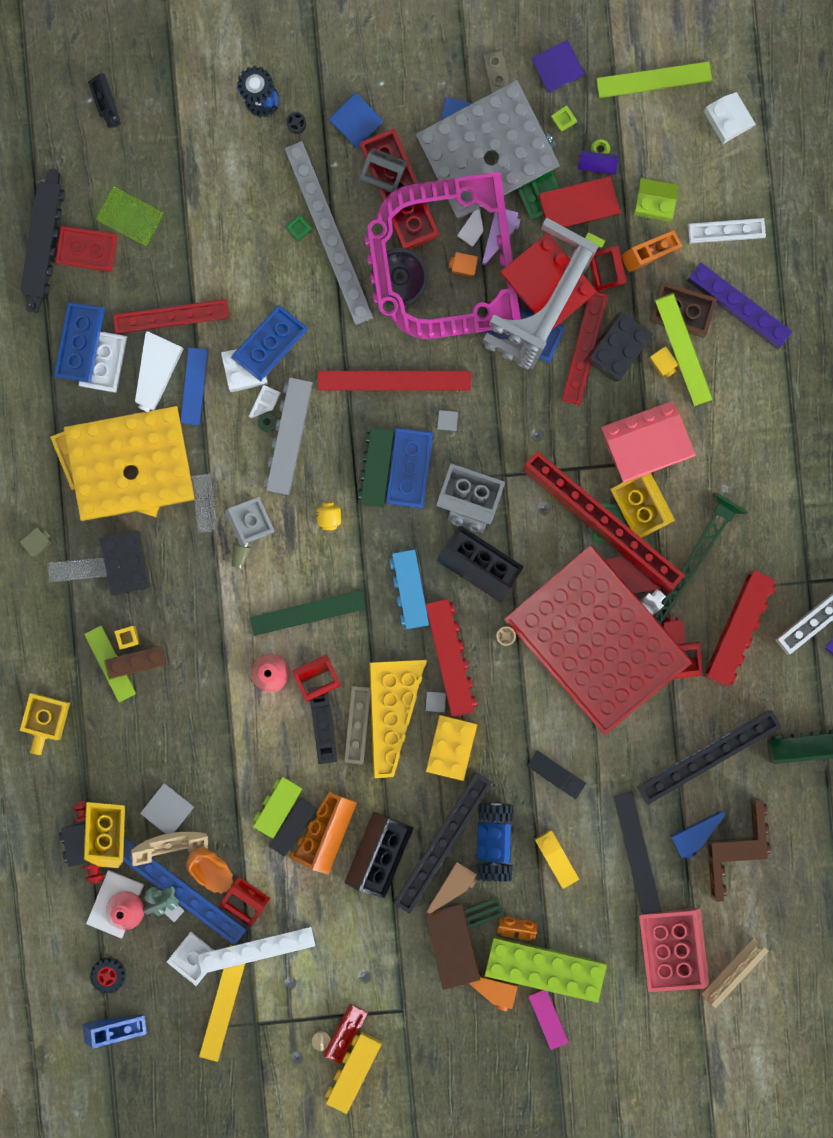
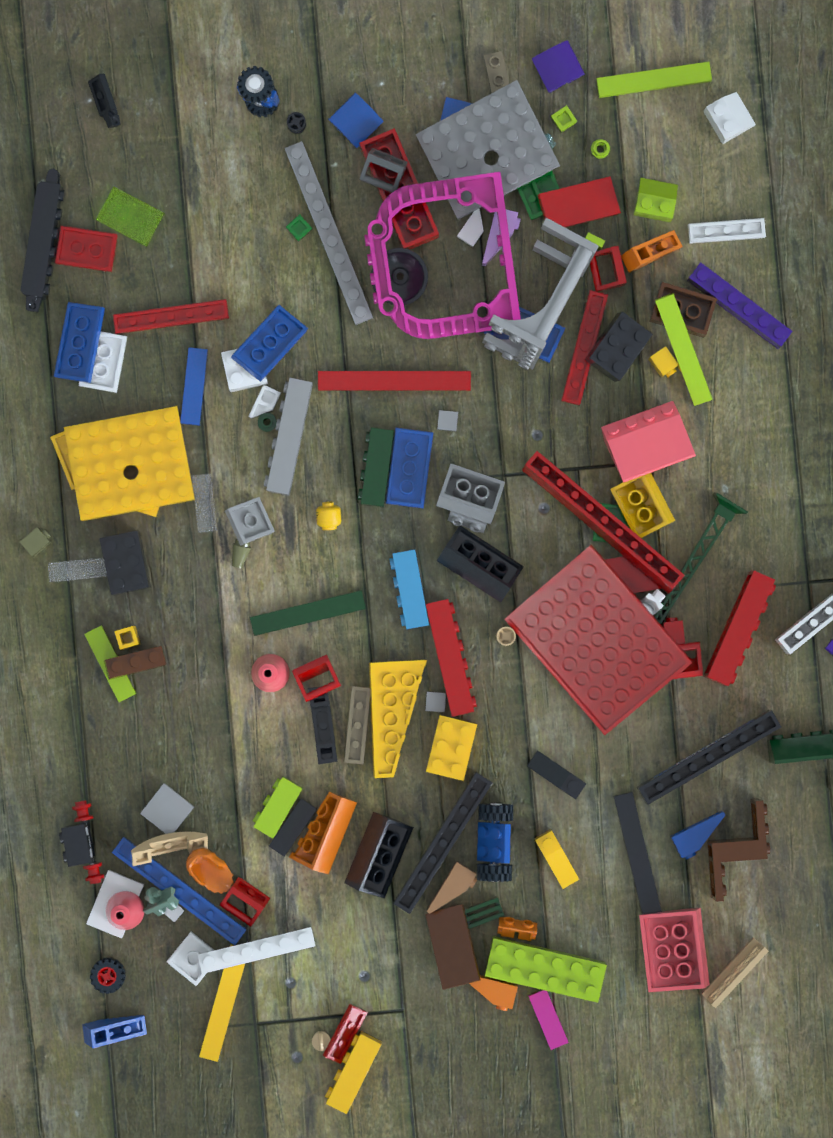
(44, 719): yellow brick -> none
(104, 834): yellow slope -> none
(156, 368): white slope -> none
(463, 264): orange brick -> none
(537, 274): red slope -> none
(598, 162): dark purple tile -> none

